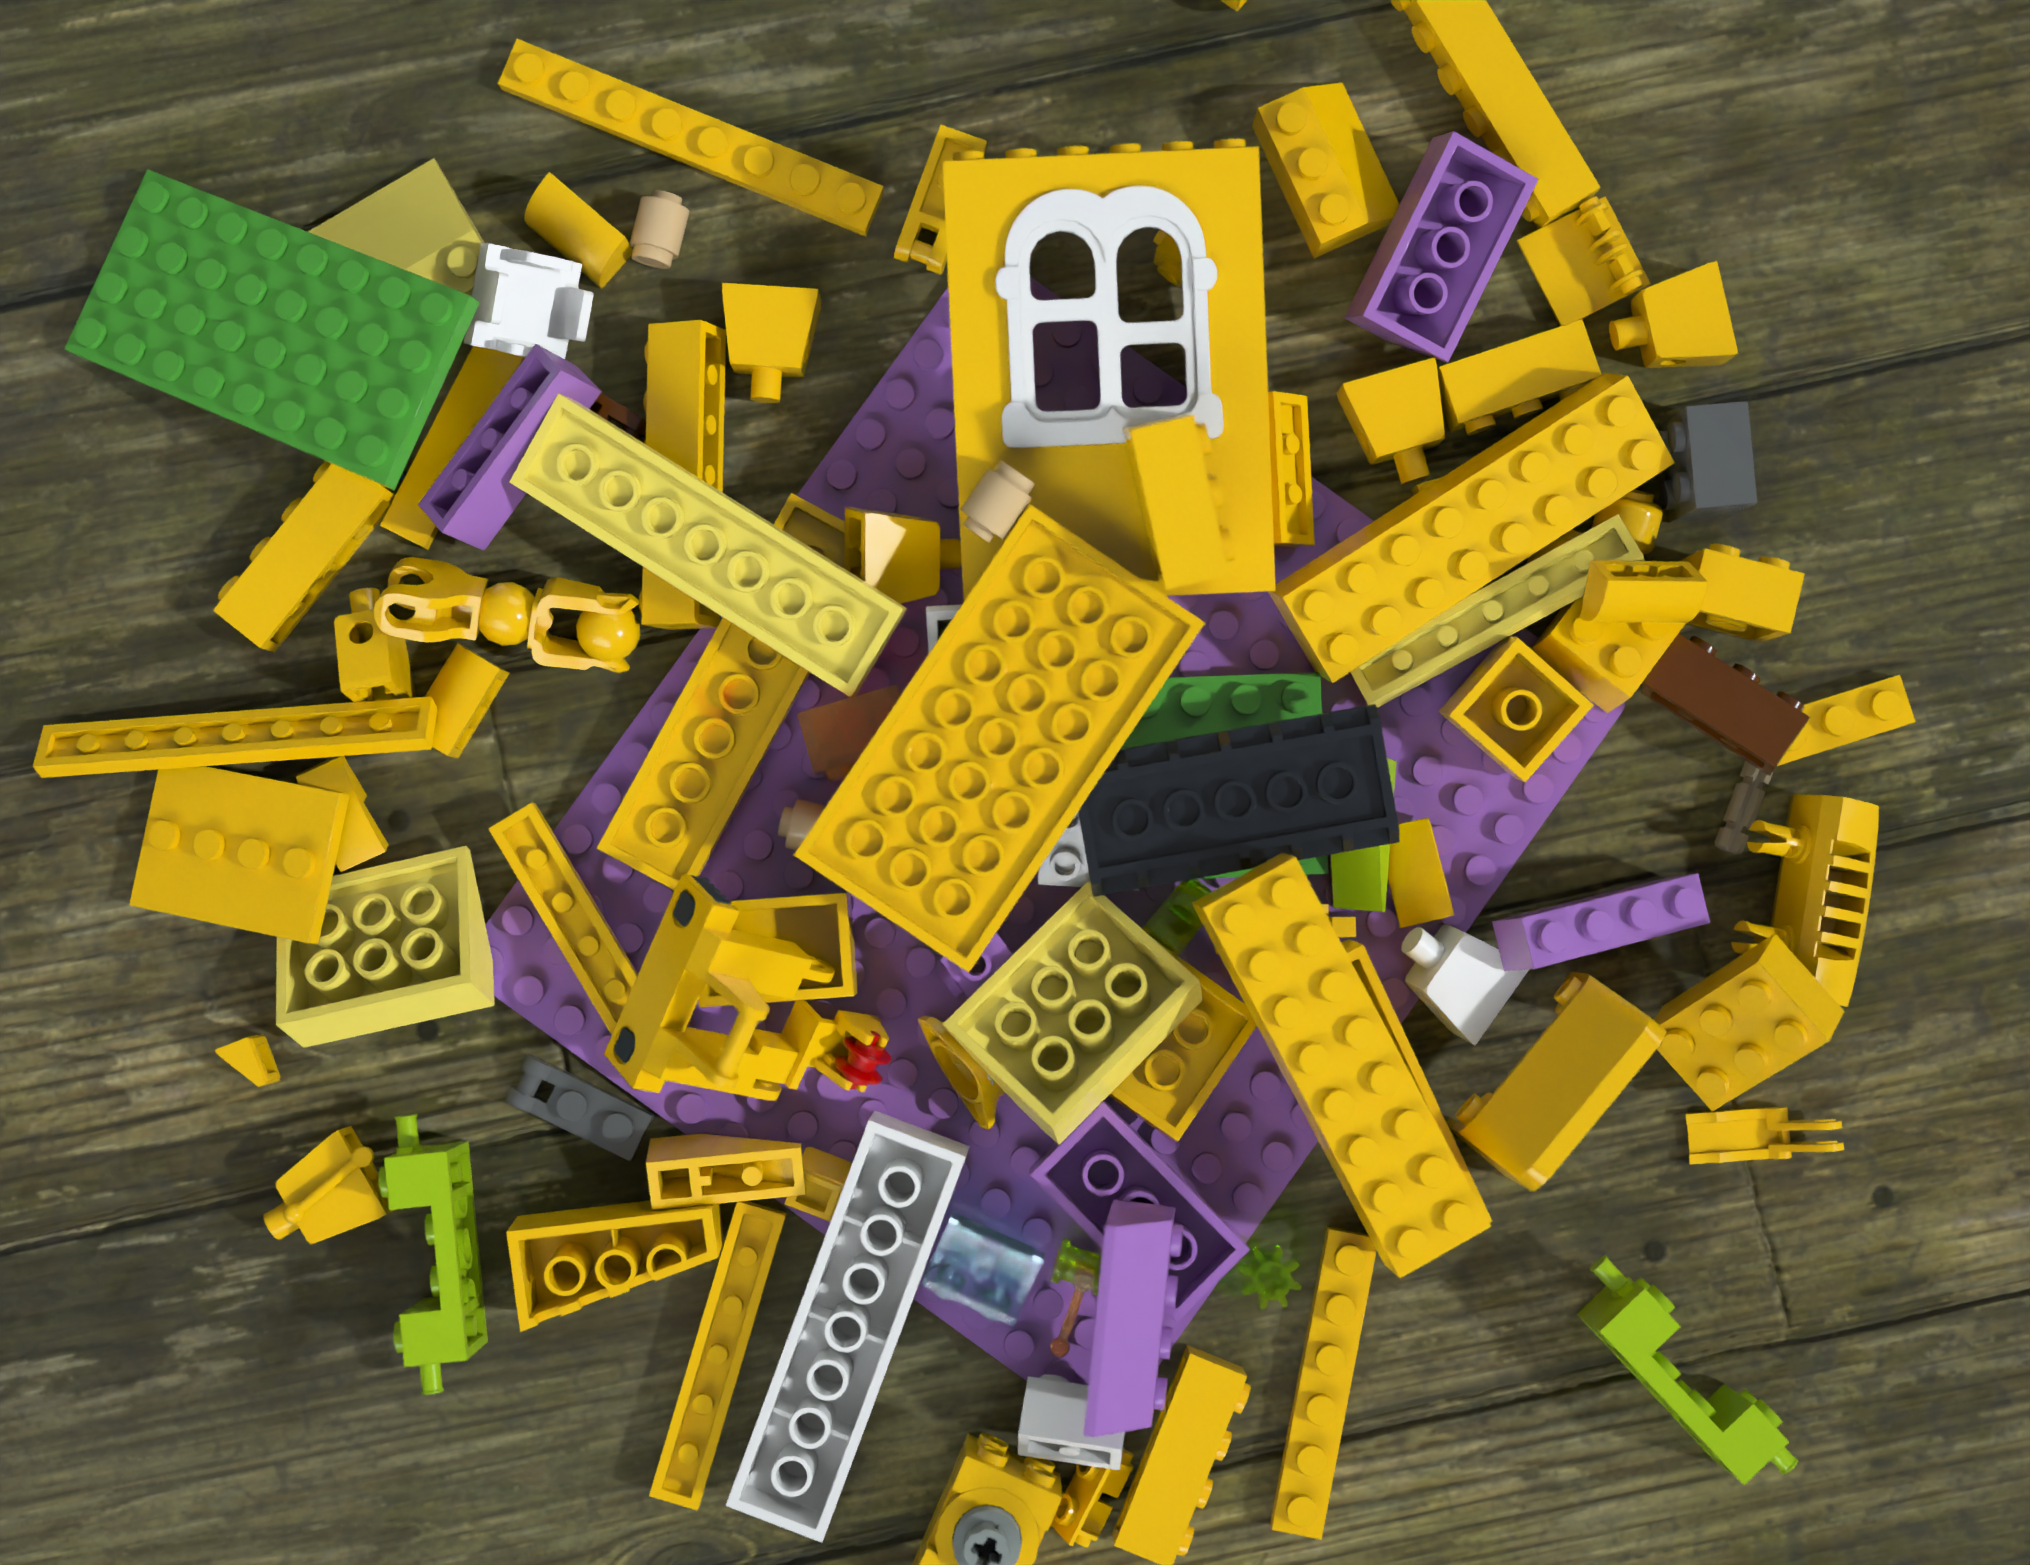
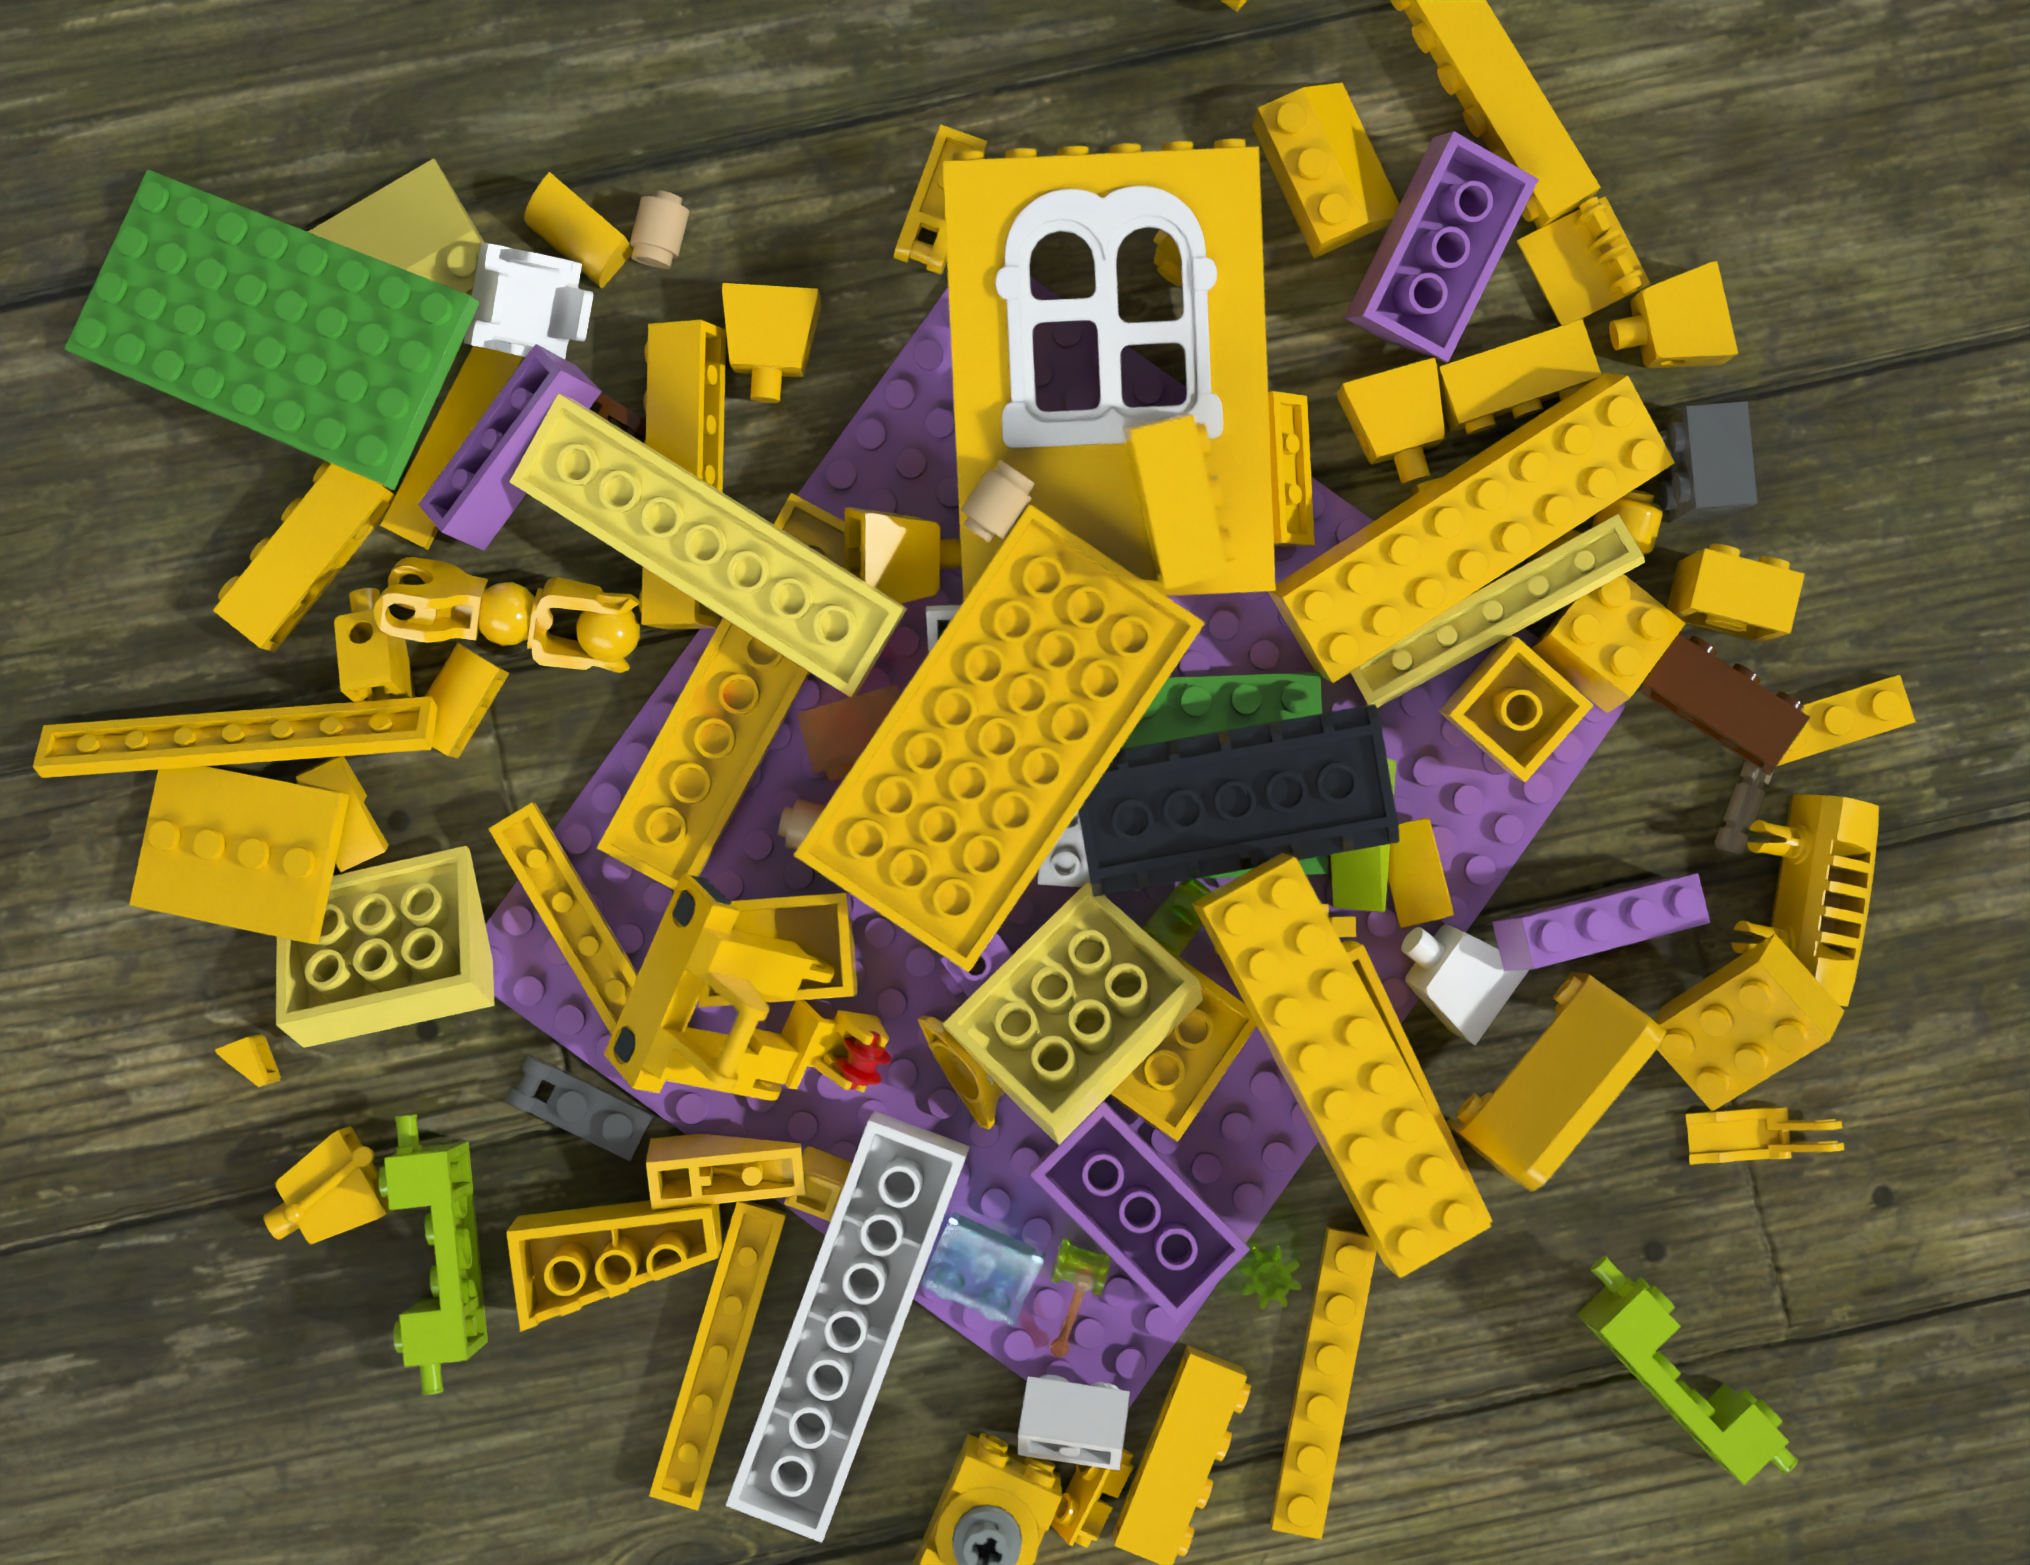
(691, 137): yellow plate -> none
(1131, 1317): medium lavender slope -> none
(1642, 592): yellow brick -> none

